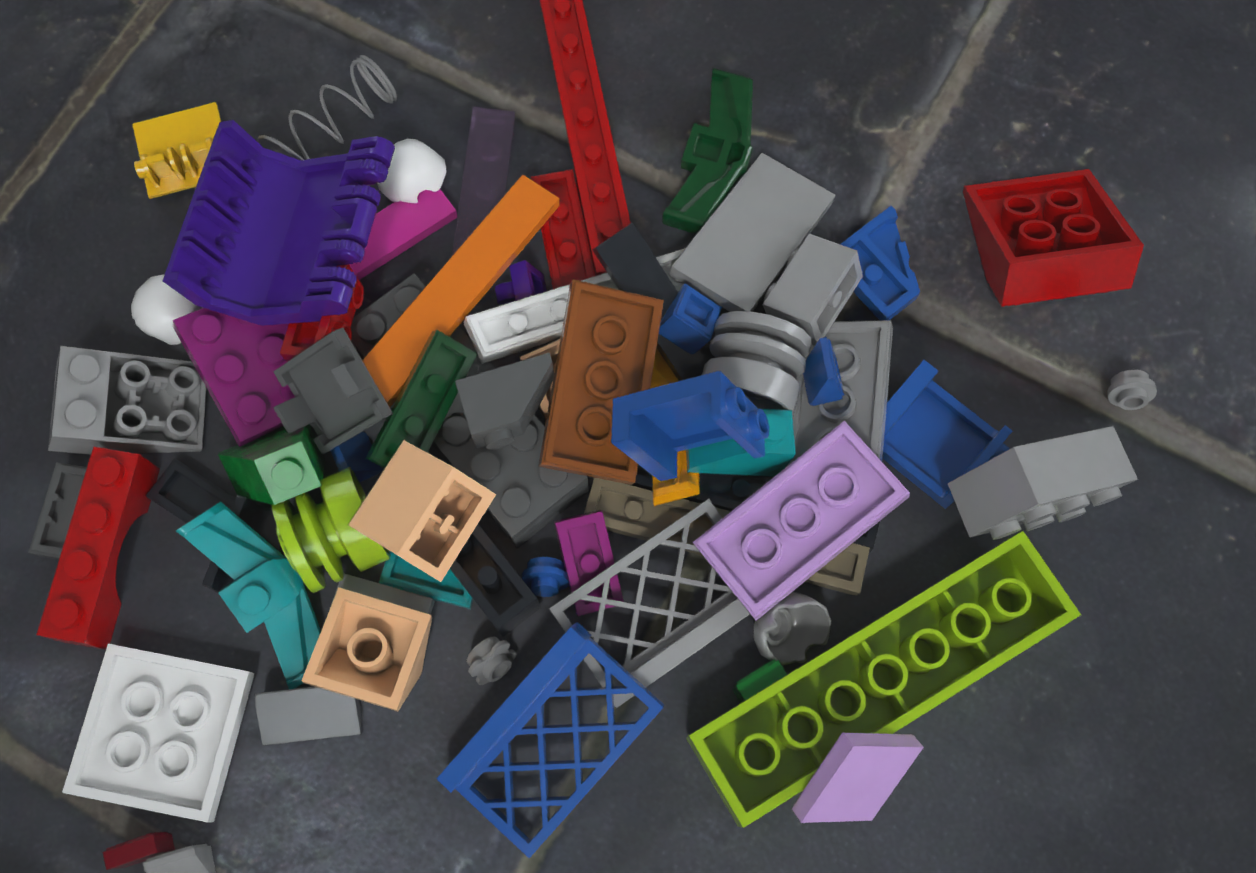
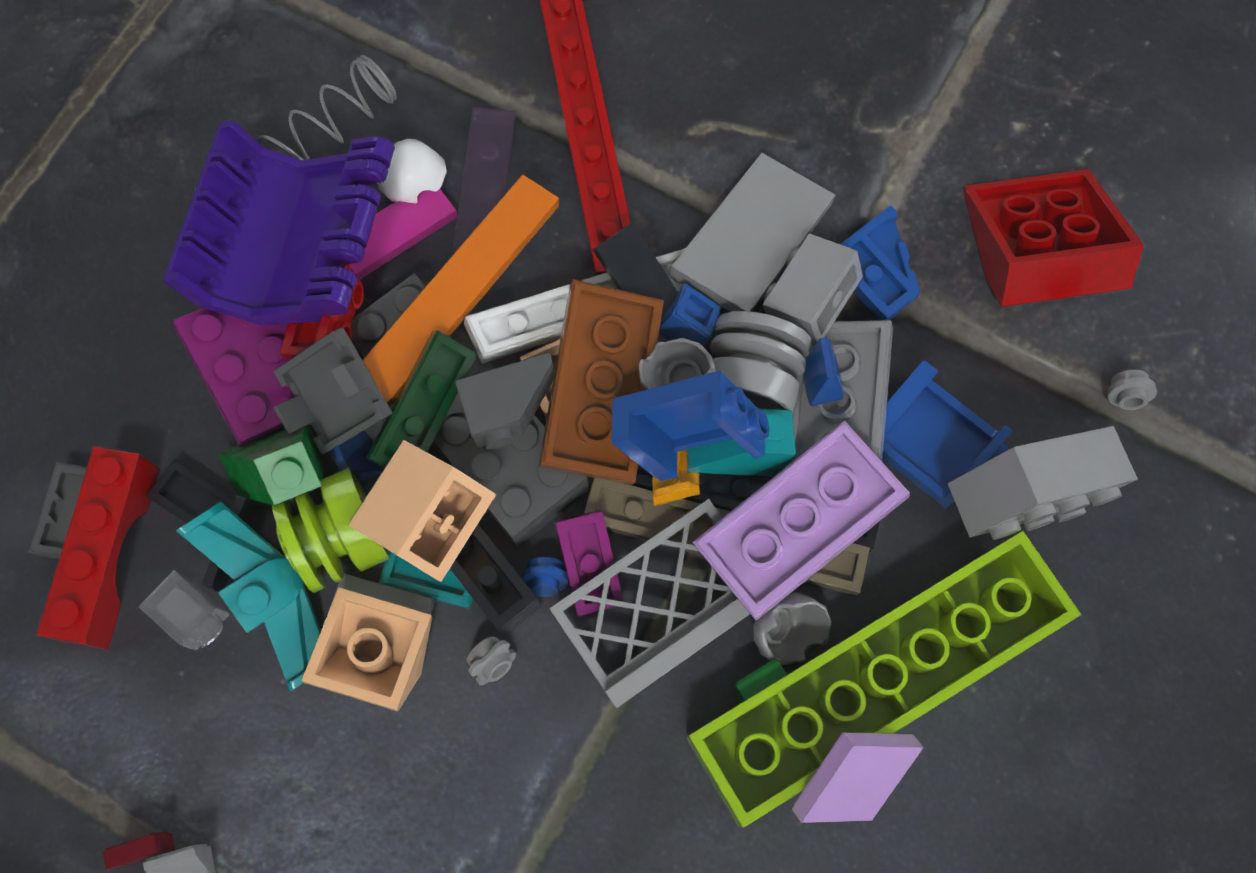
(125, 403): light grey slope -> none
(157, 306): white hair -> none
(159, 733): white plate -> none
(175, 148): yellow hinge -> none
(185, 611): none -> clear brick
(306, 715): slope -> none
(511, 721): blue fence -> none
(525, 283): dark purple tile -> none
(565, 231): red tile -> none
(674, 362): none -> light grey hair
(714, 153): dark green plate -> none

